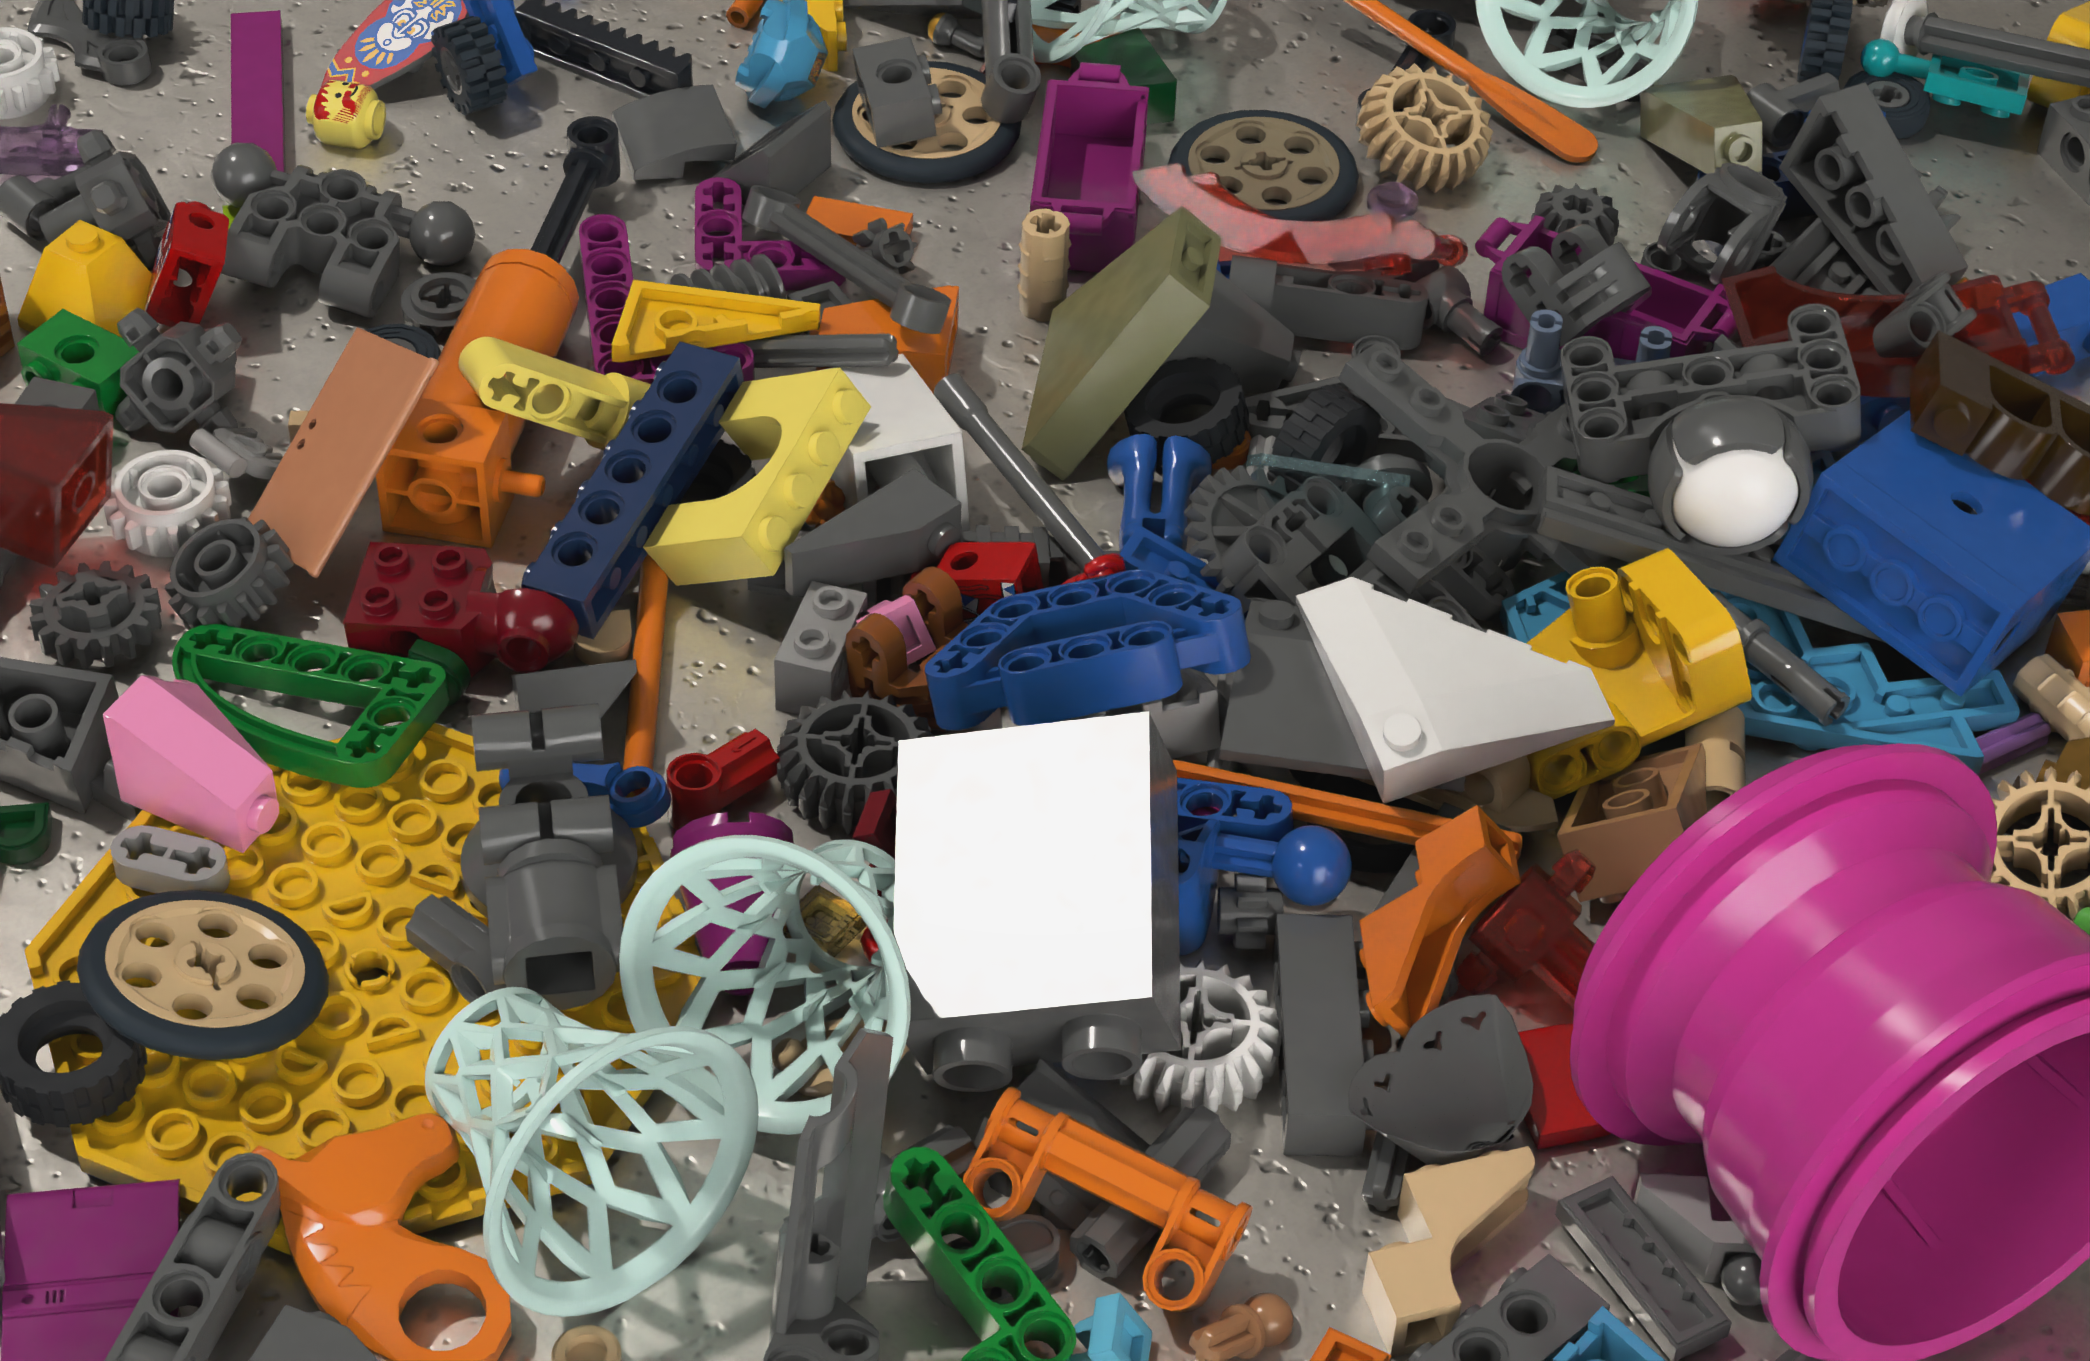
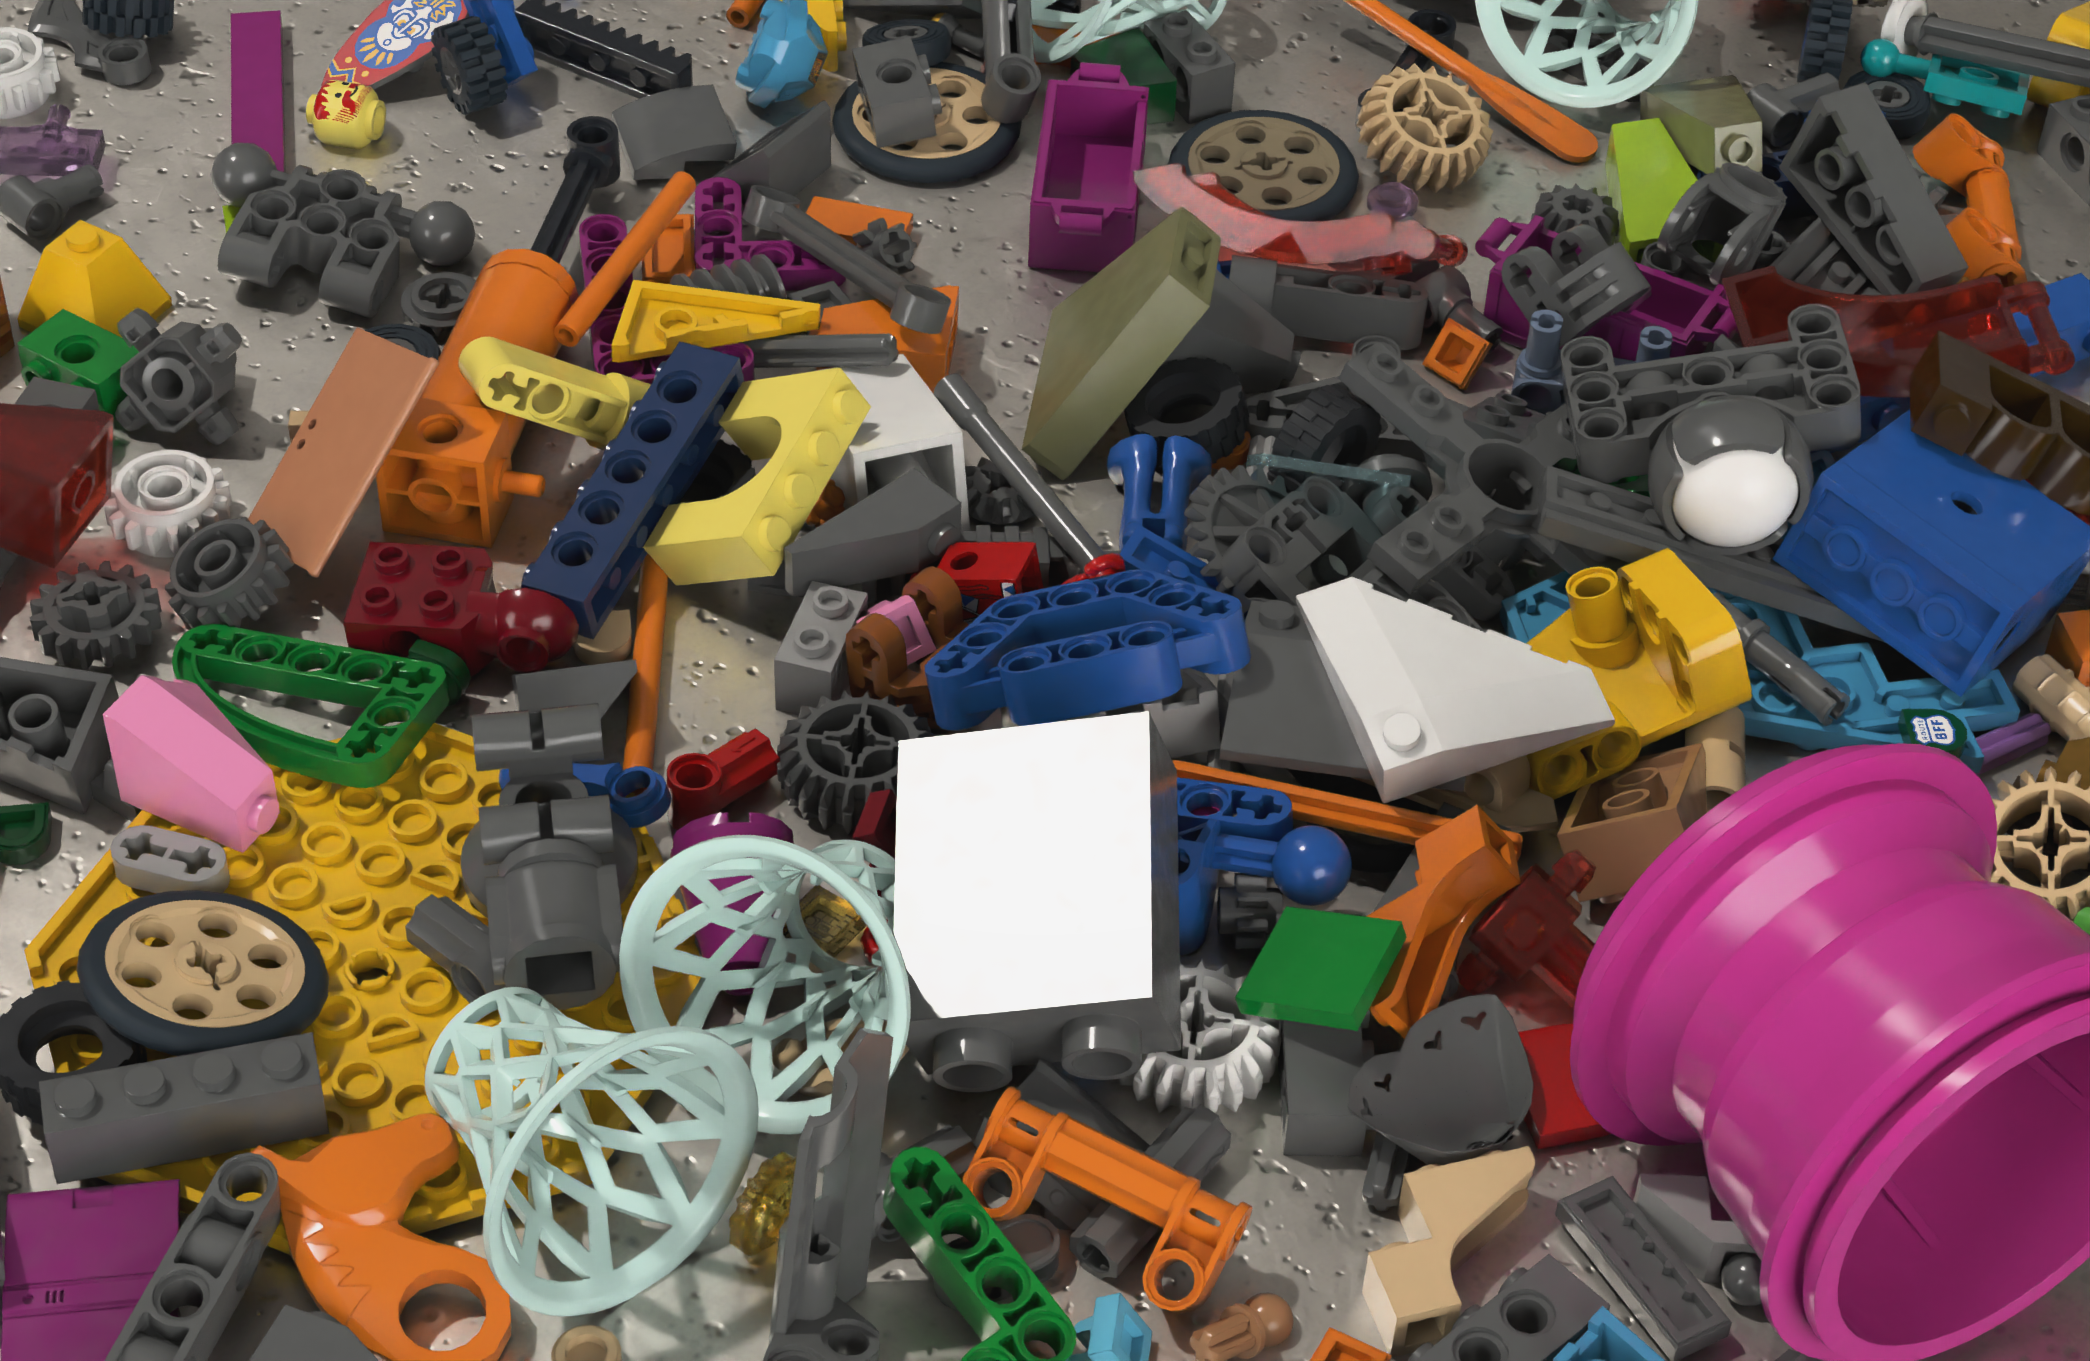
(113, 196): dark grey piece -> none
(183, 1108): none -> dark grey brick
(197, 244): red torso -> none
(237, 451): light grey piece -> none
(624, 259): none -> orange piece
(671, 252): none -> orange tile
(763, 1205): none -> clear yellow gear
(927, 37): none -> black bush
(993, 507): none -> dark grey gear
(1043, 263): tan axle -> none
(1197, 62): none -> dark grey brick
(1321, 968): none -> green tile
(1457, 354): none -> orange slope
(1646, 183): none -> lime slope
(1916, 321): dark grey piece -> none
(1933, 729): none -> tile
(1973, 167): none -> orange piece

